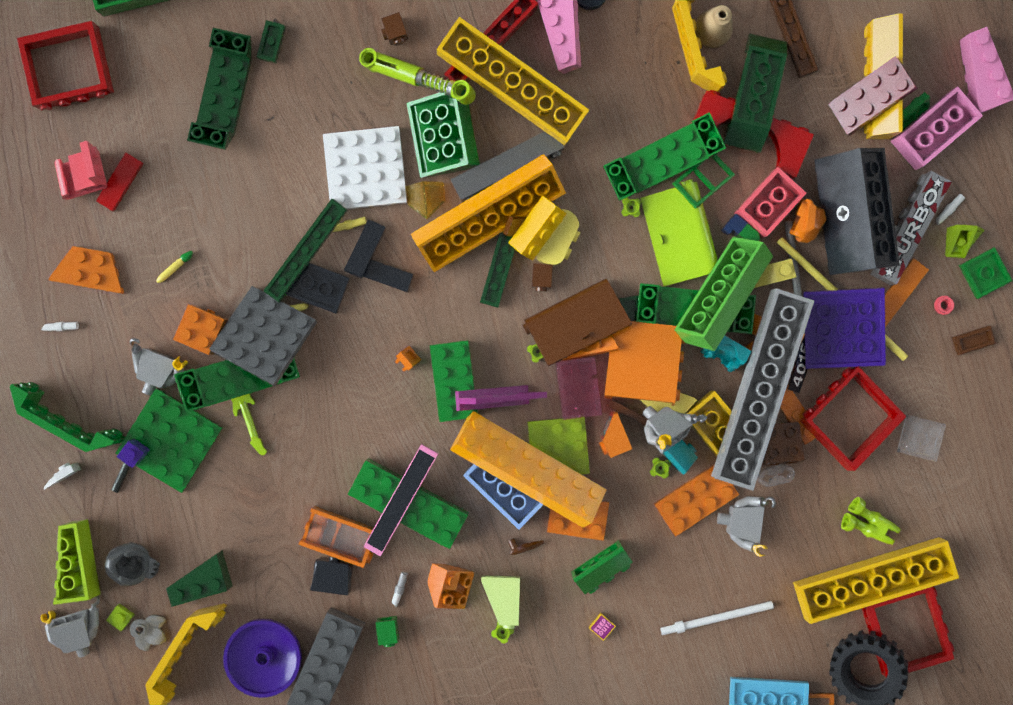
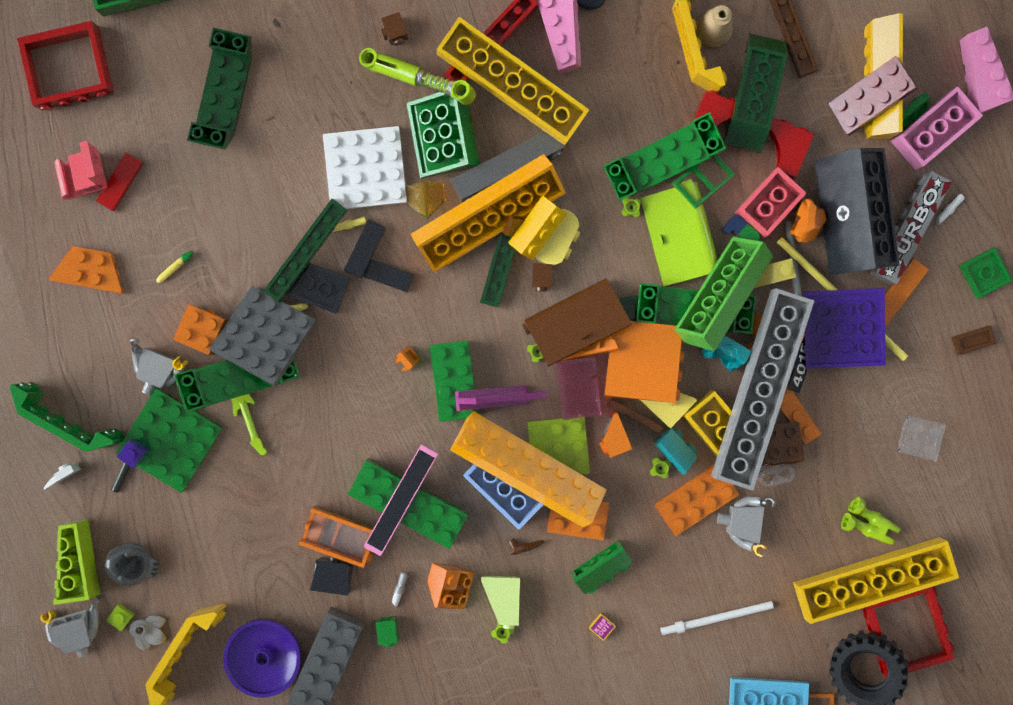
(60, 326): white piece -> none
(204, 581): dark green wedge -> none
(271, 41): dark green plate -> none
(668, 426): light grey torso -> none
(894, 418): red window -> none
(949, 305): coral plate -> none
(960, 239): lime slope -> none

